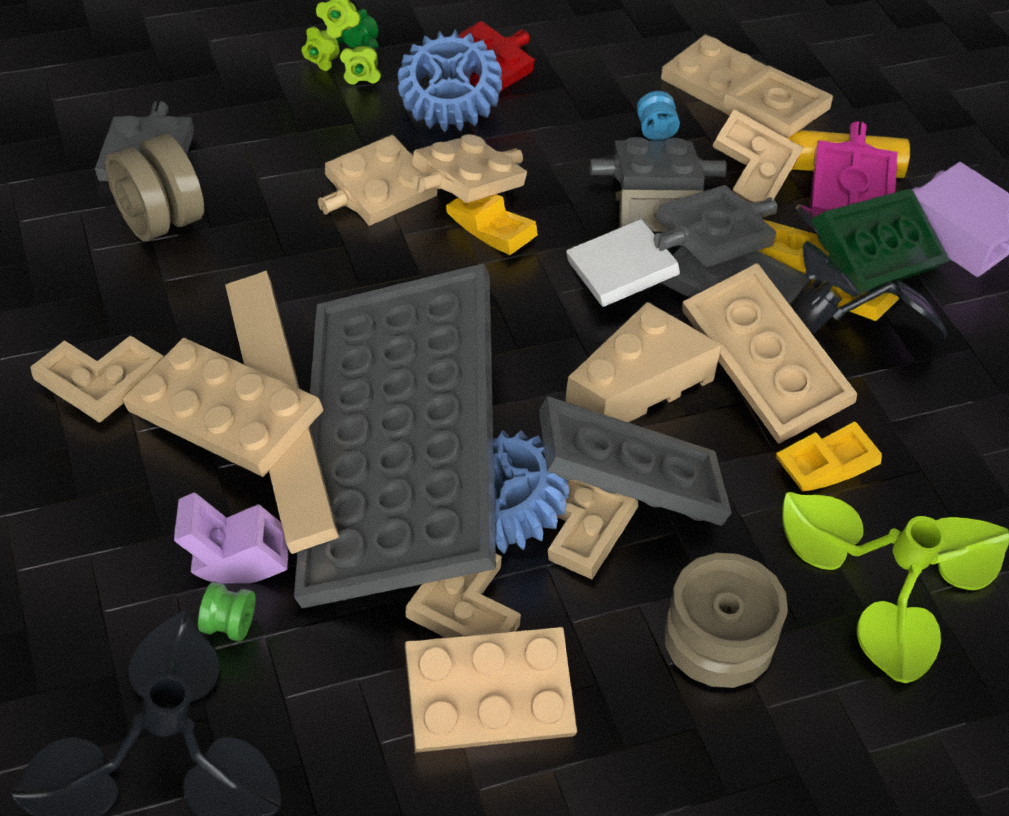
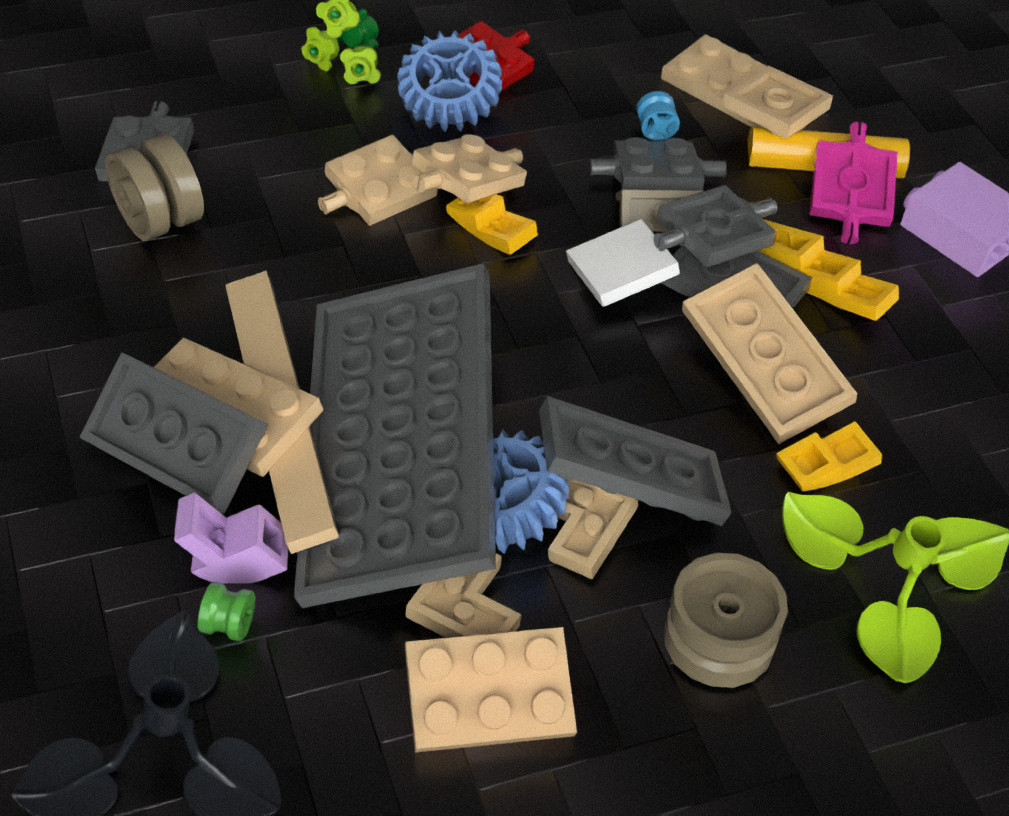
(93, 384): tan plate -> none
(173, 432): none -> dark grey plate
(643, 364): tan wedge -> none
(764, 153): tan plate -> none
(822, 299): black plant -> none
(880, 239): dark green plate -> none

